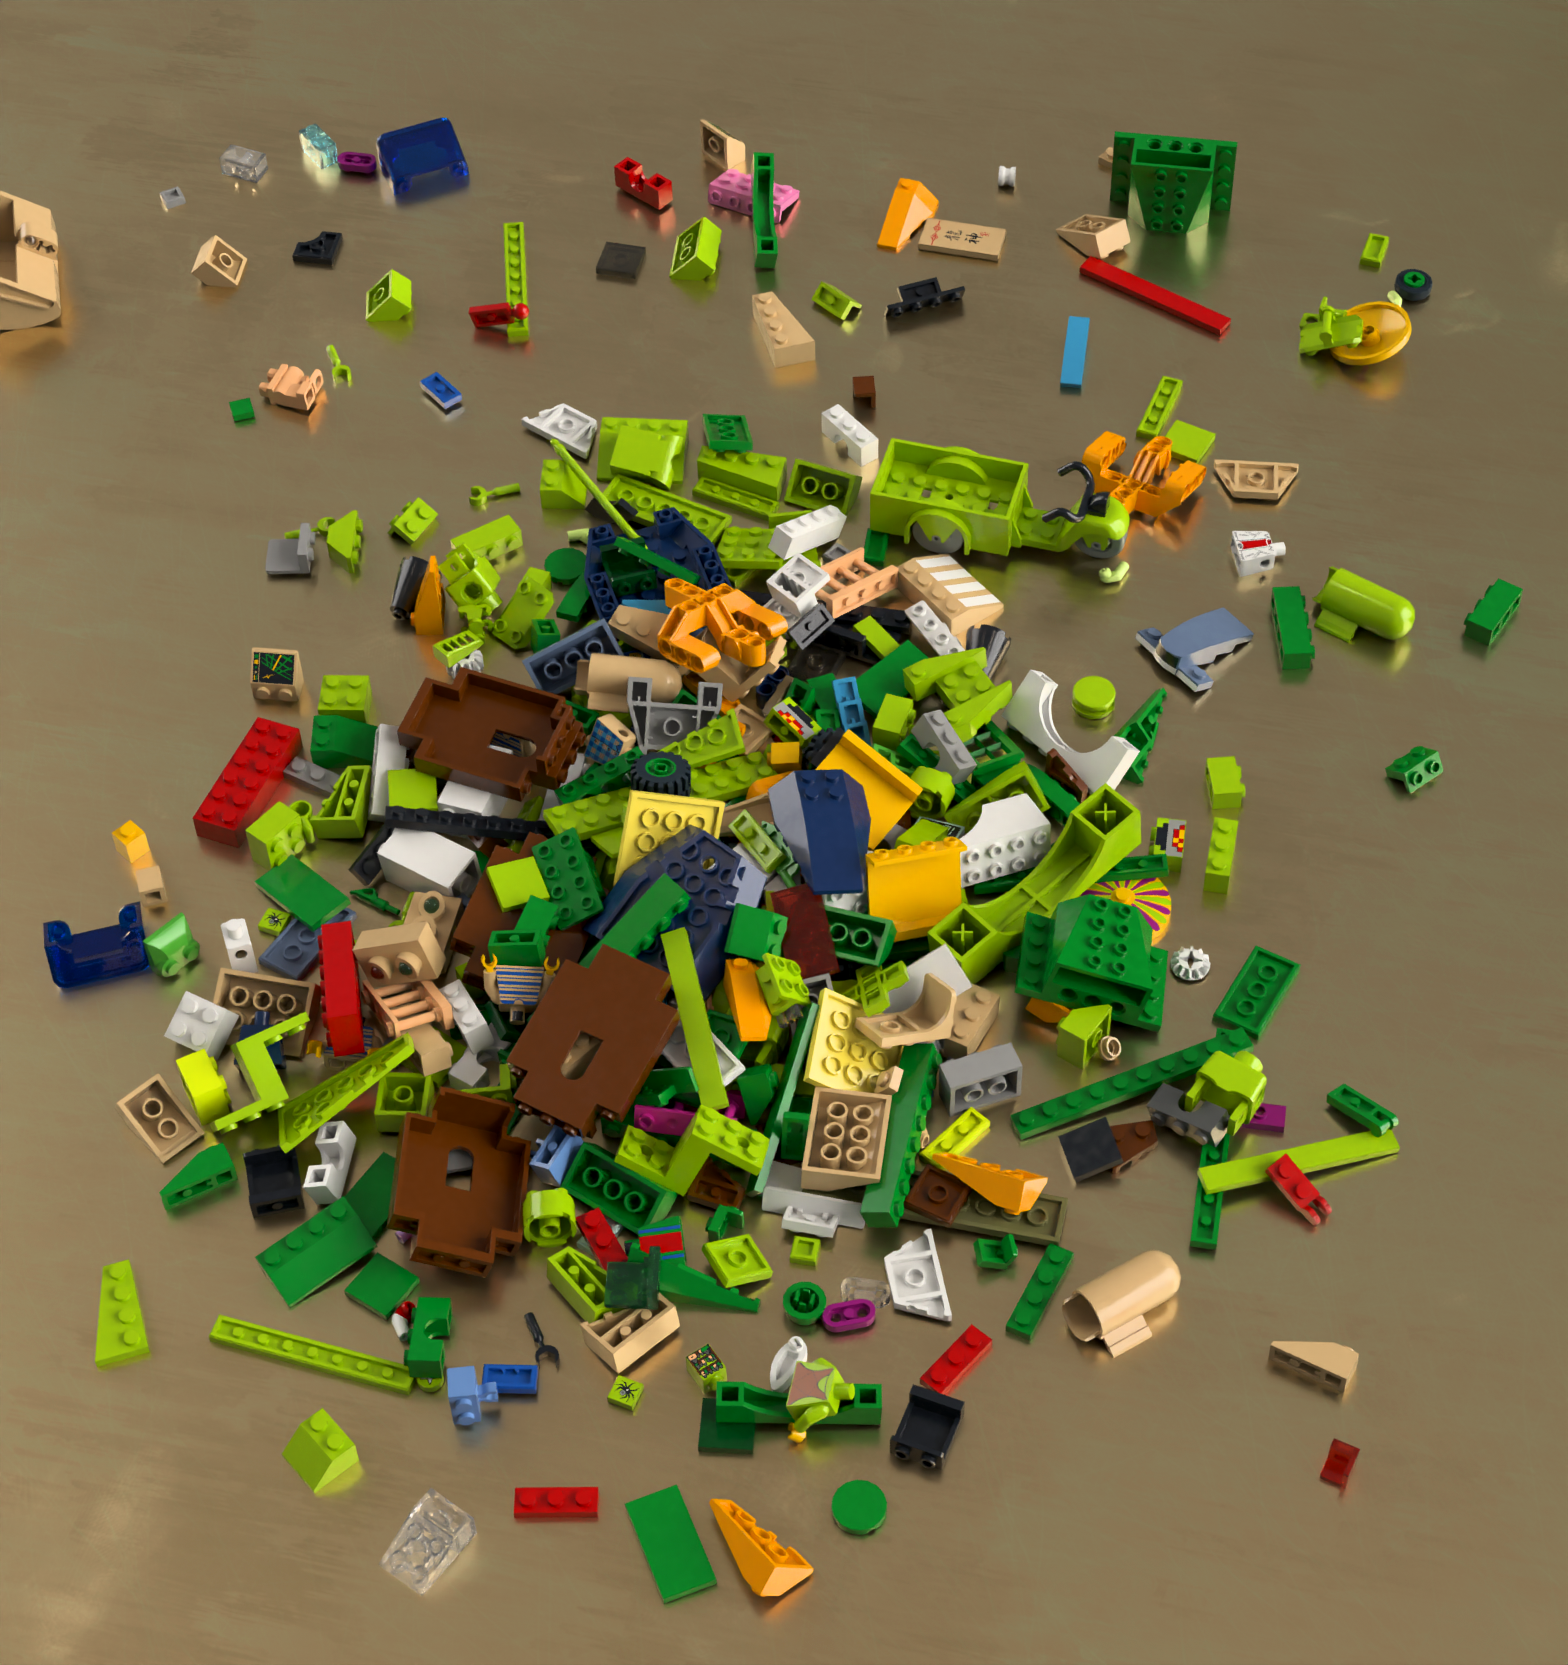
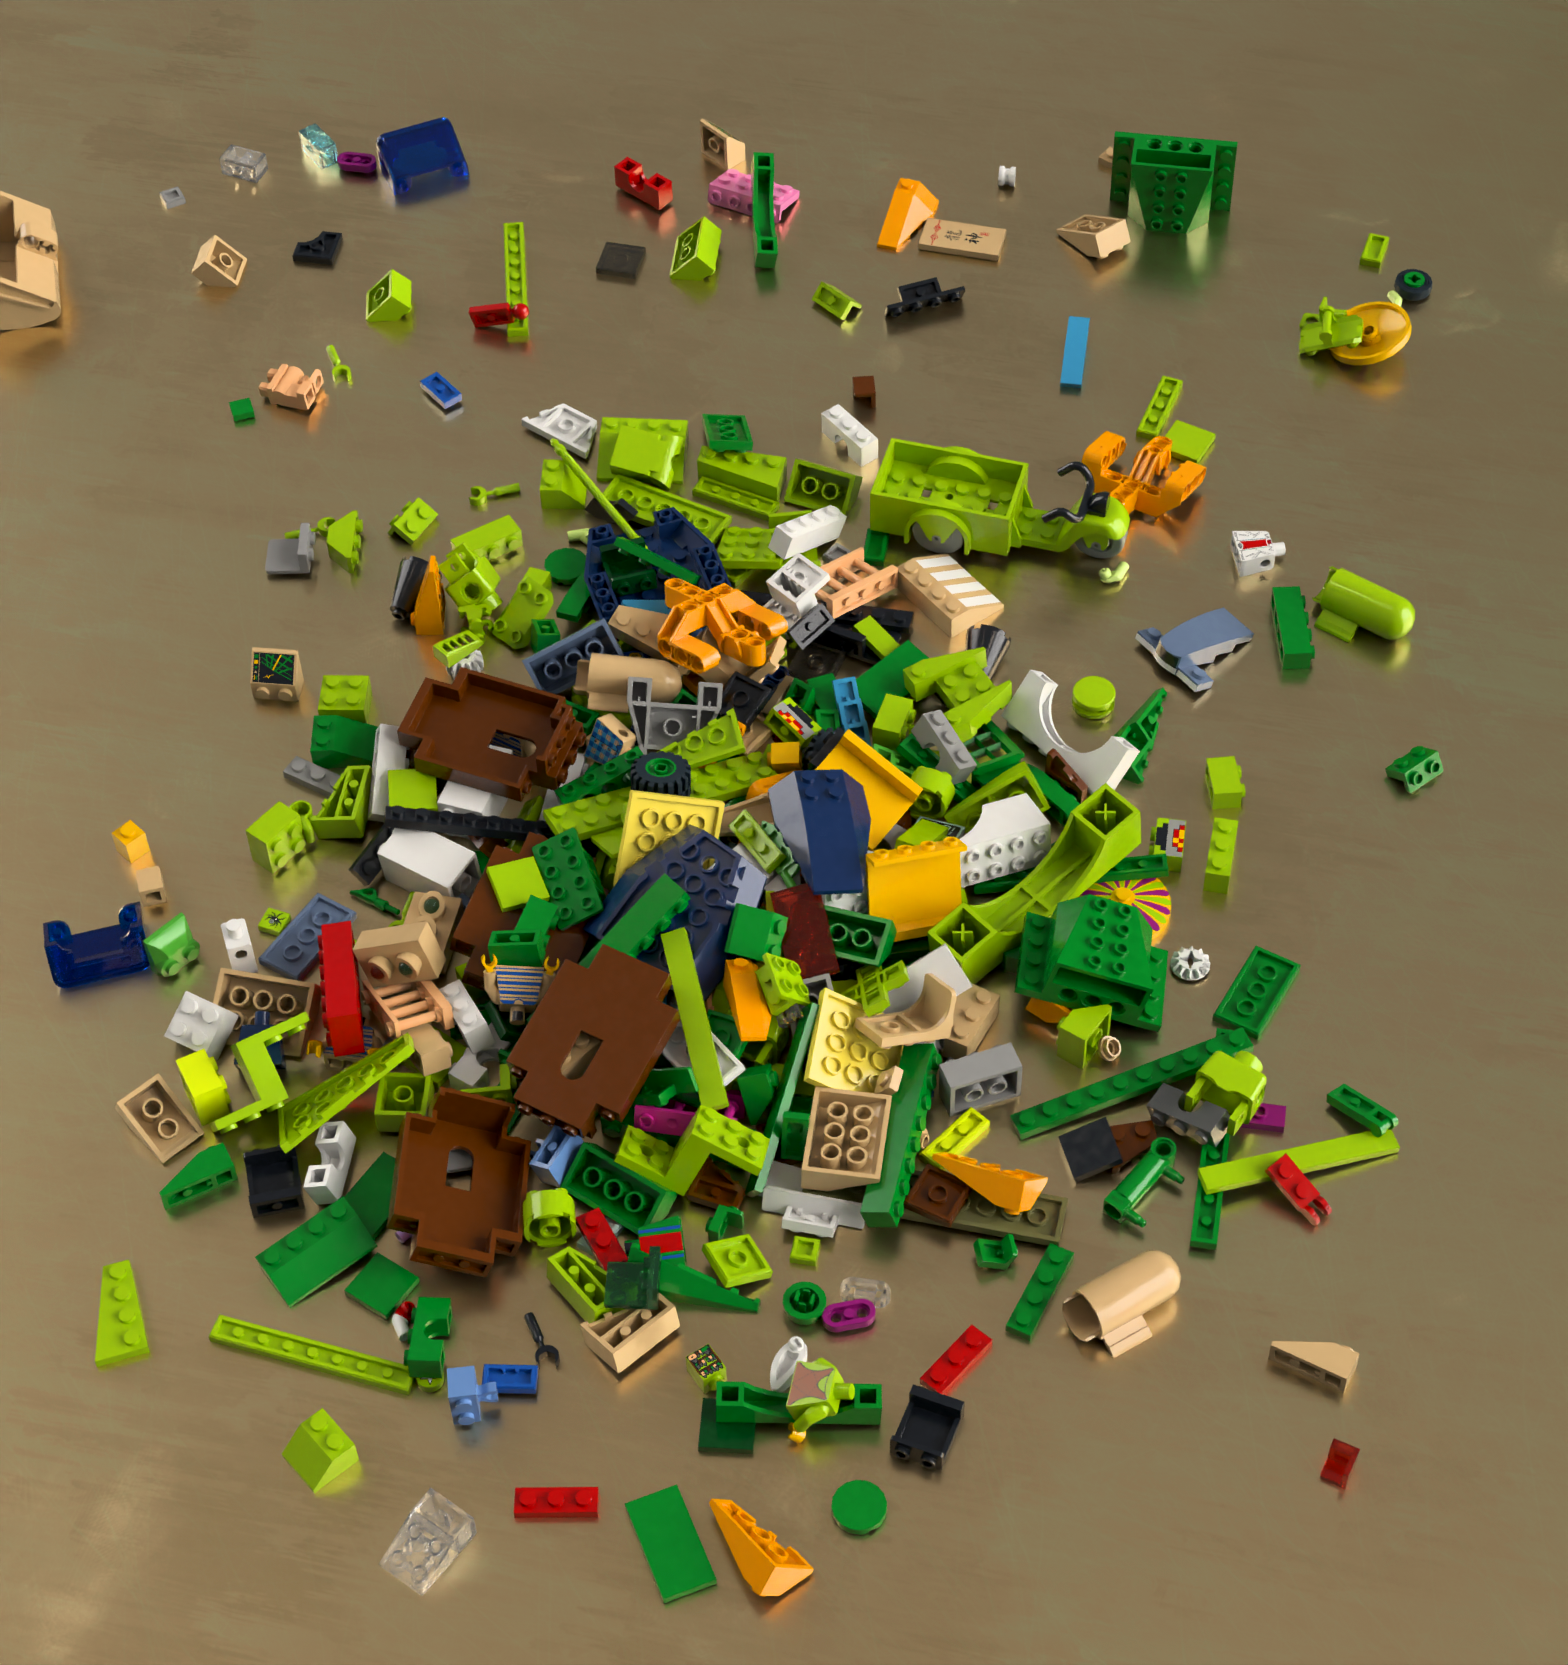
(247, 782): red brick -> none
(302, 893): green tile -> none
(625, 1392): lime tile -> none
(745, 697): none -> black tile
(782, 333): tan wedge -> none
(917, 1279): white wing -> none
(933, 629): white bracket -> none
(1140, 1180): none -> green piece
(1155, 295): red tile -> none
(1255, 478): tan wing -> none
(1492, 612): green brick -> none

